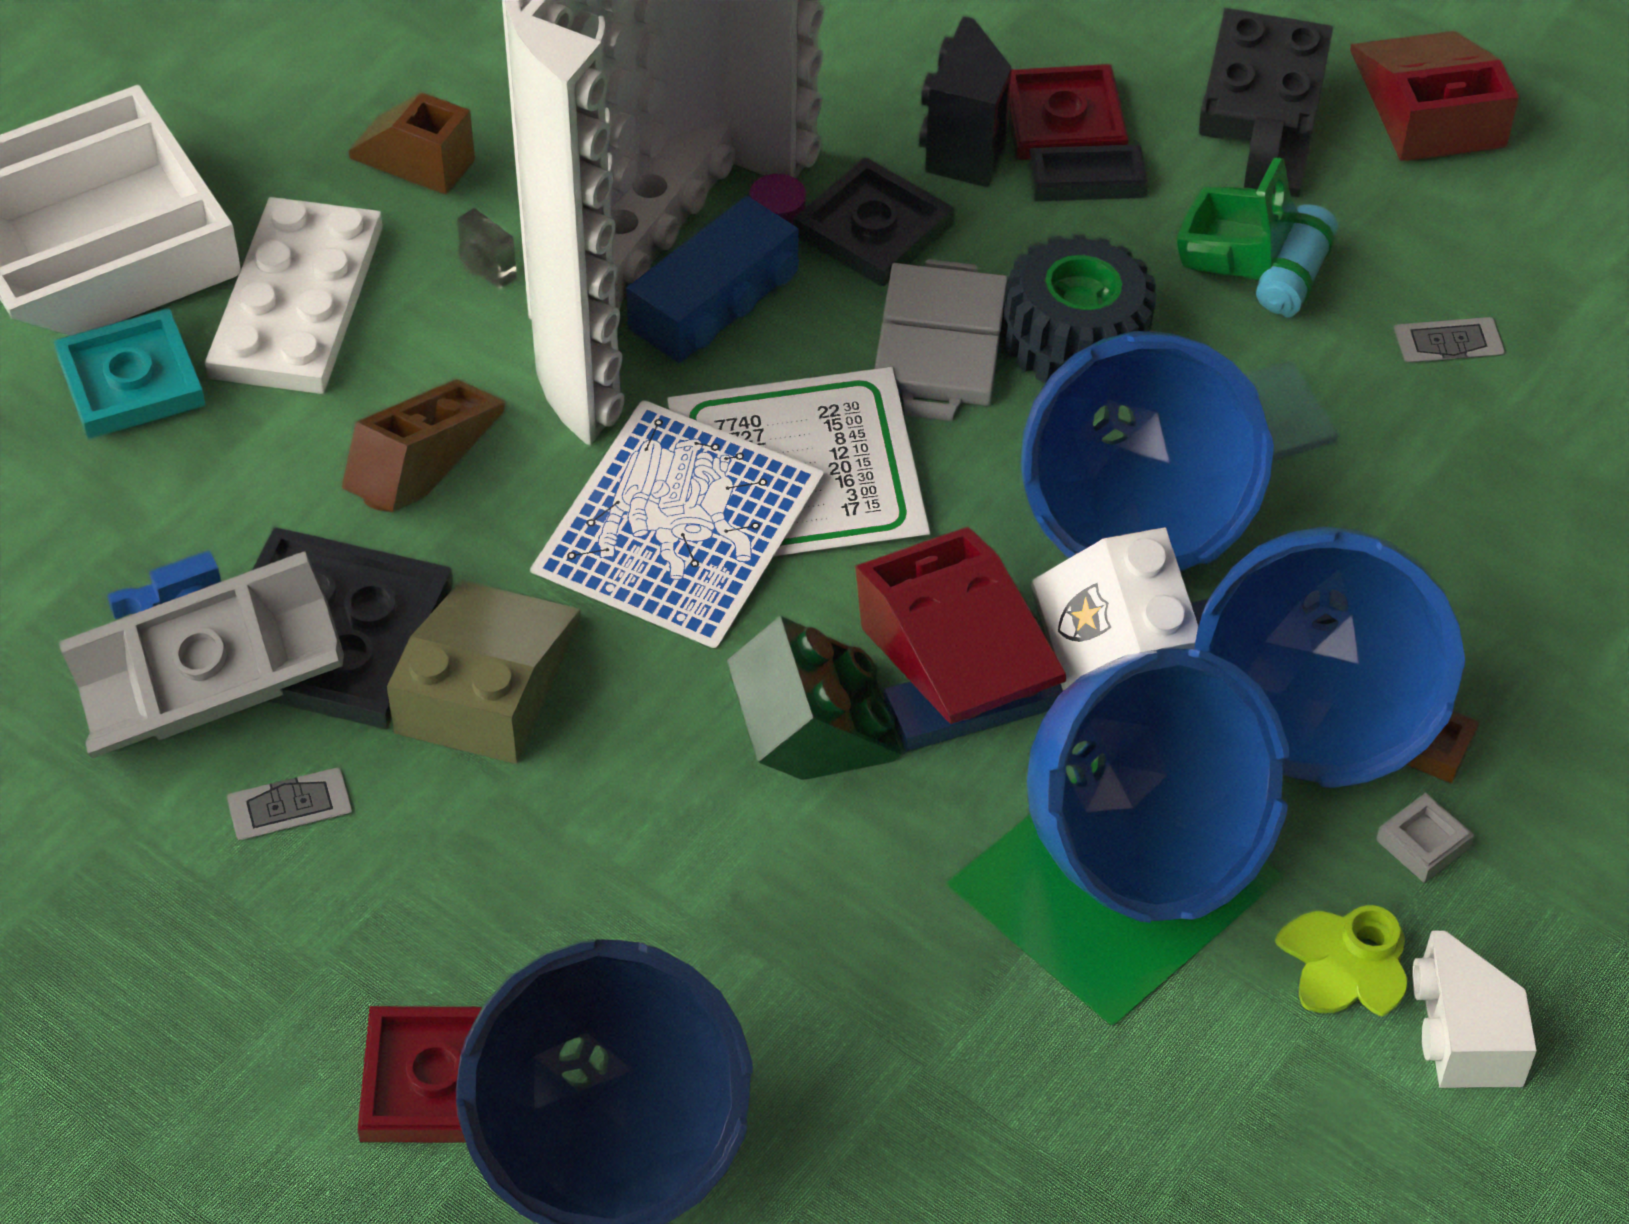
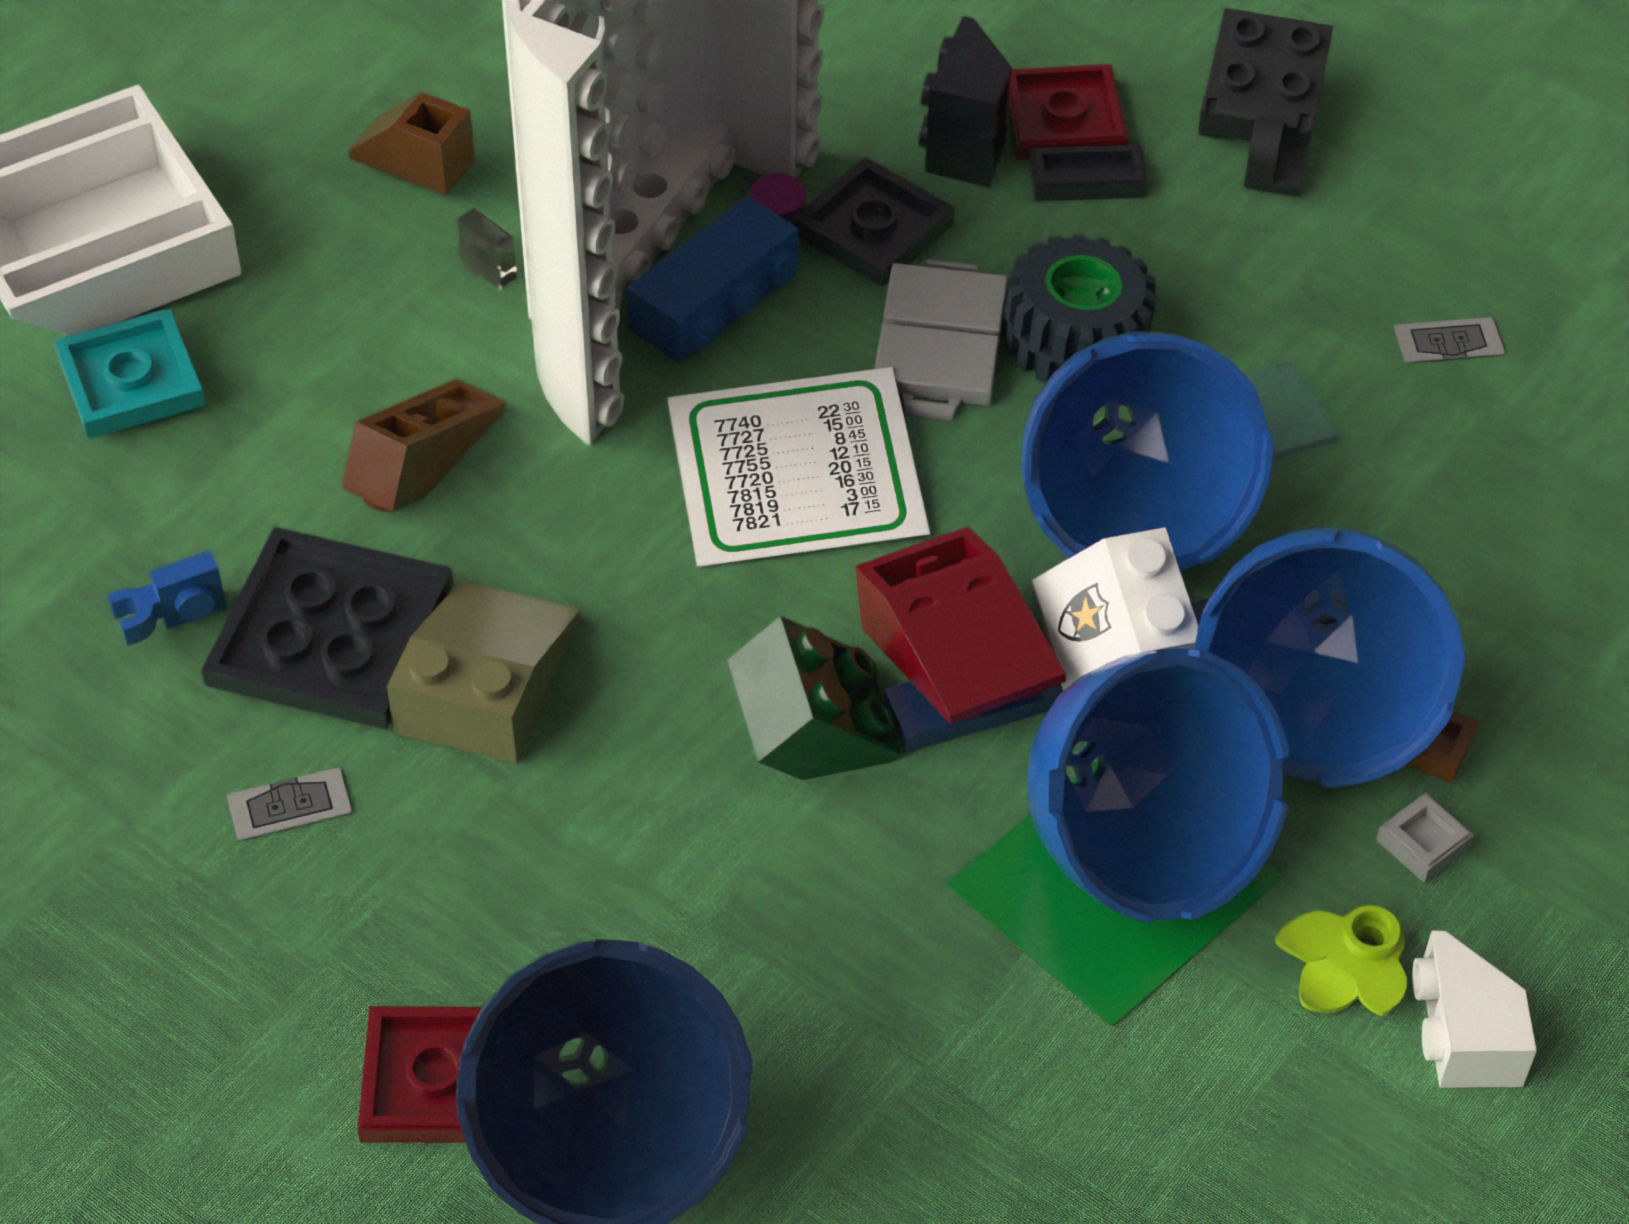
(203, 655): light grey piece -> none
(294, 295): white plate -> none
(677, 523): white sticker -> none
(1259, 239): green piece -> none
(1438, 94): dark red slope -> none

